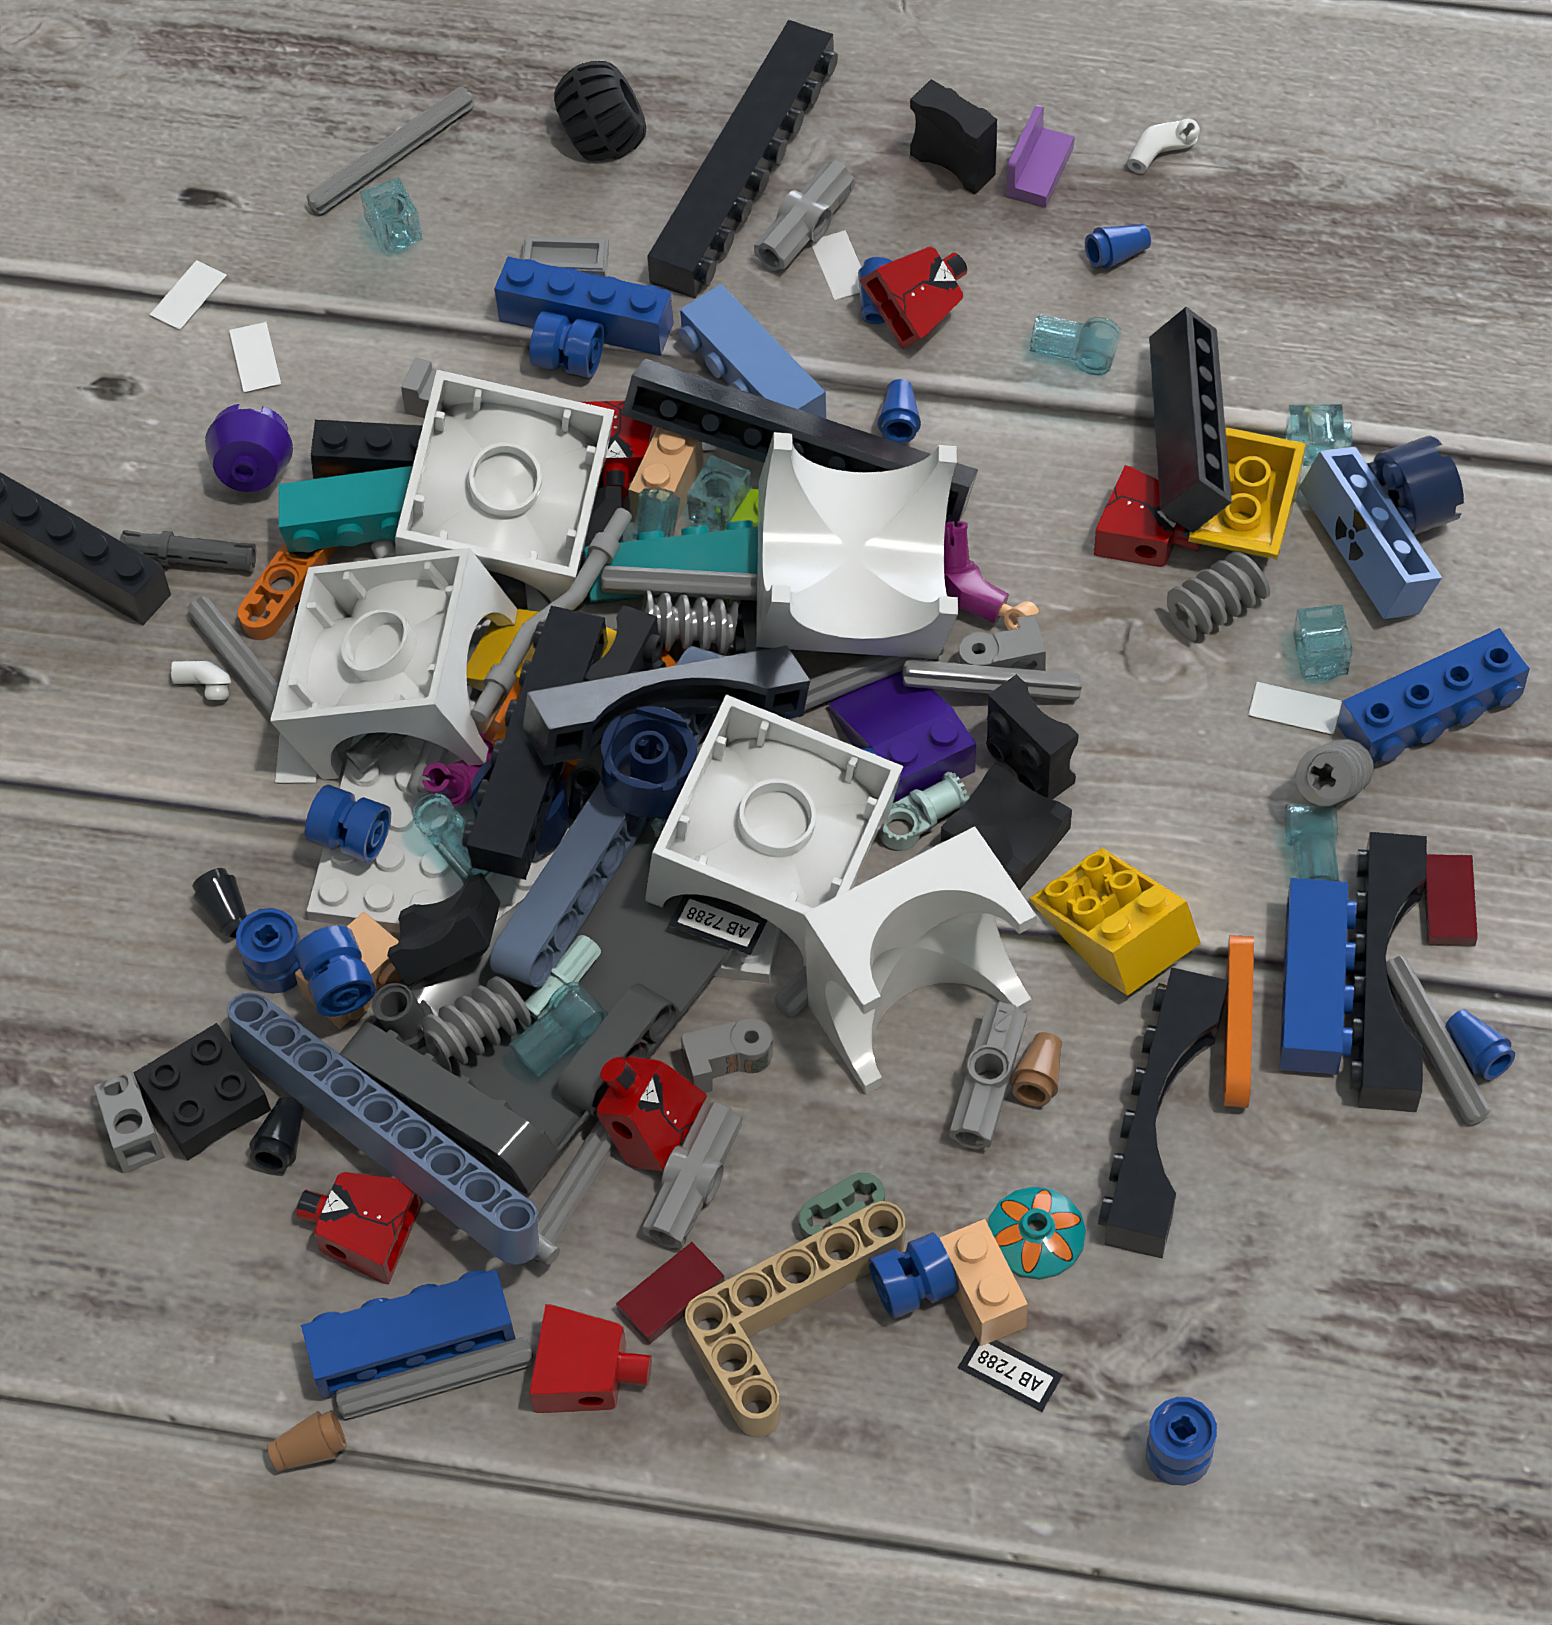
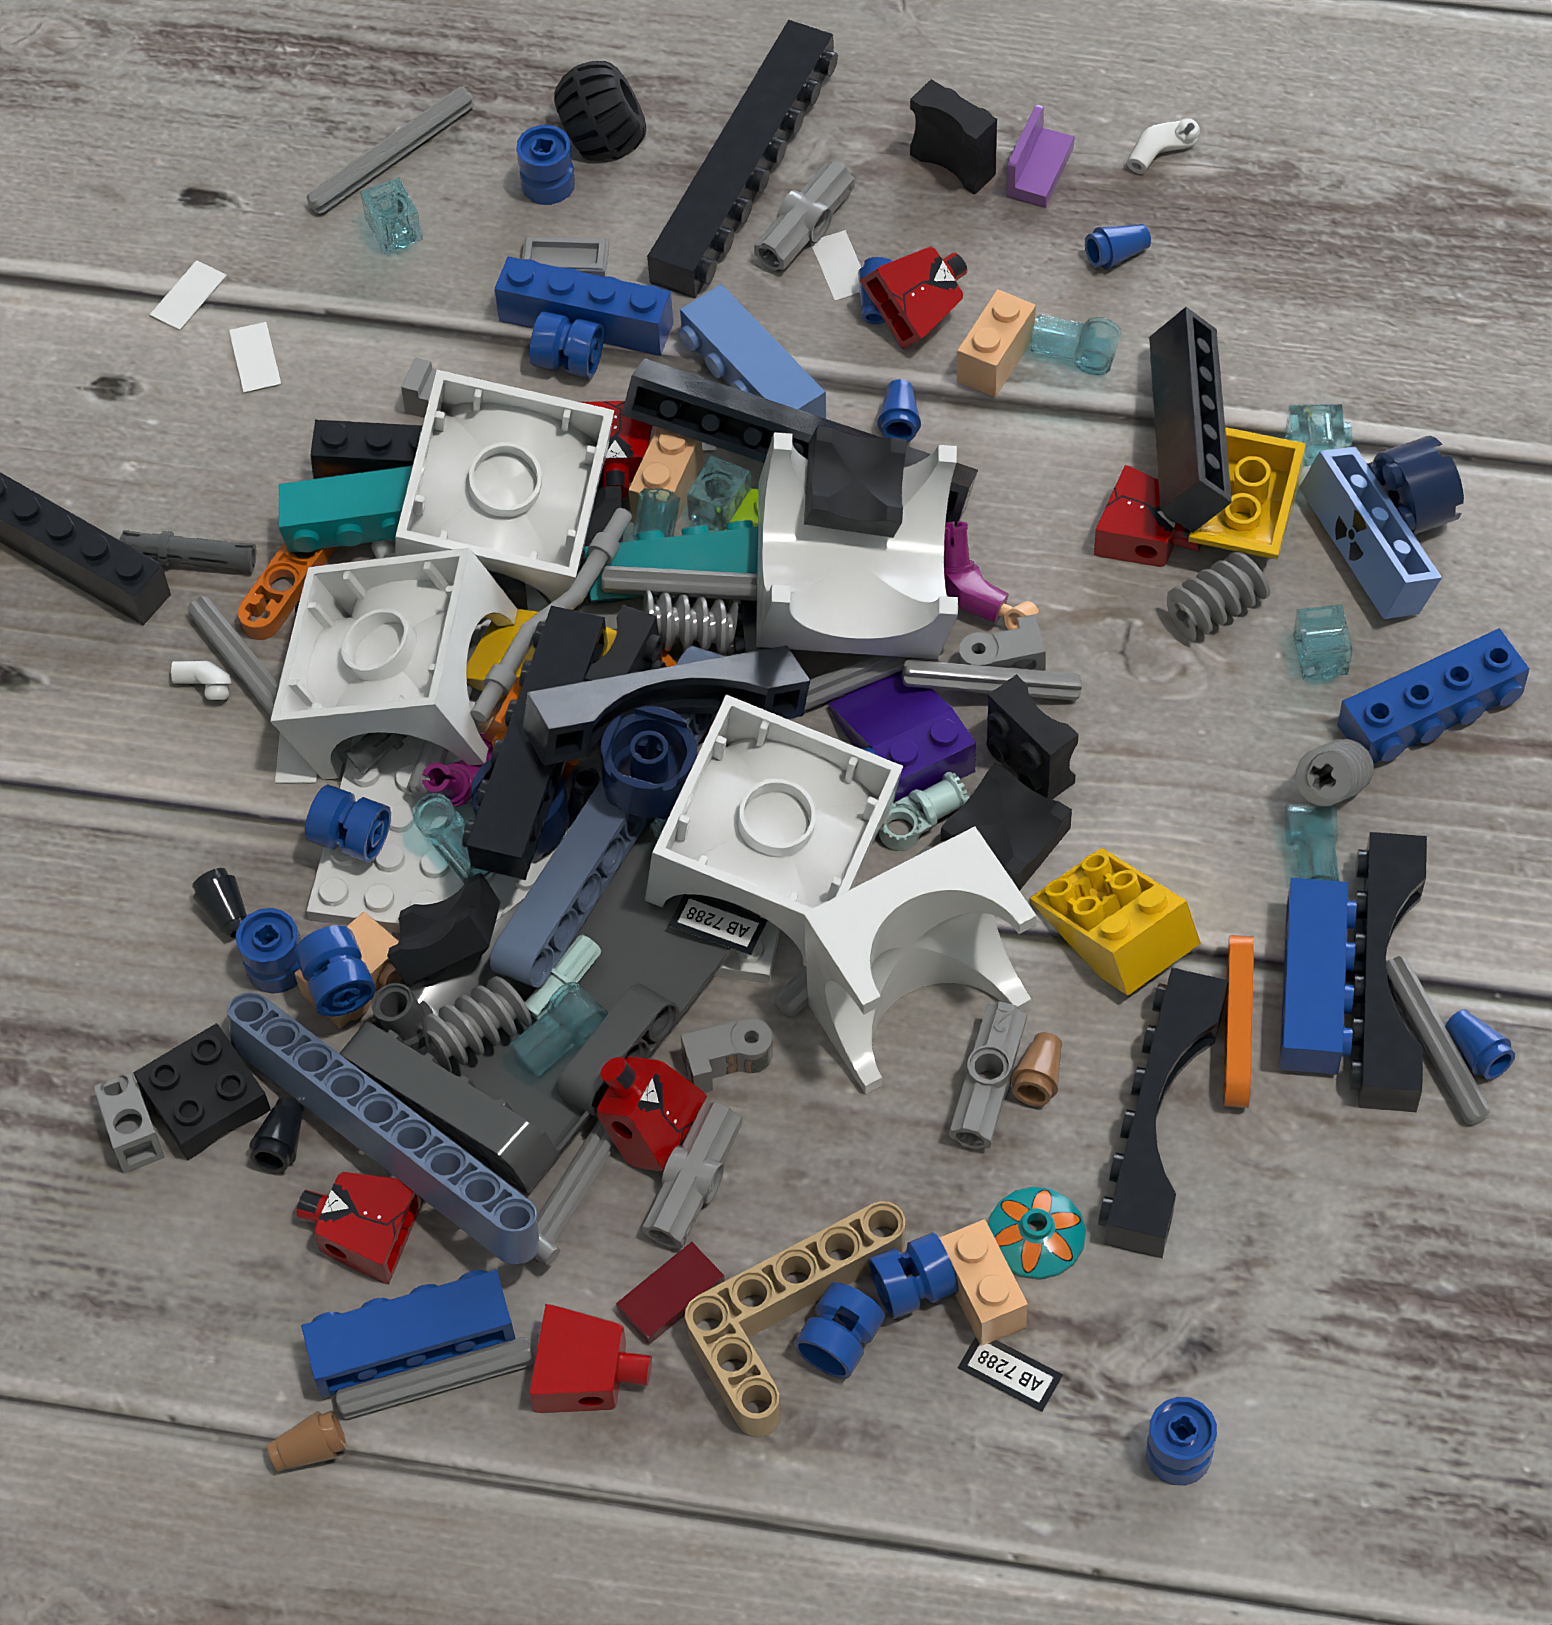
(248, 447): dark purple cone -> none
(545, 164): none -> blue wheel
(838, 1201): sand green beam -> none
(842, 1325): none -> blue wheel
(854, 483): none -> black brick
(995, 343): none -> light nougat brick
(1295, 708): white sticker -> none
(1450, 900): dark red tile -> none

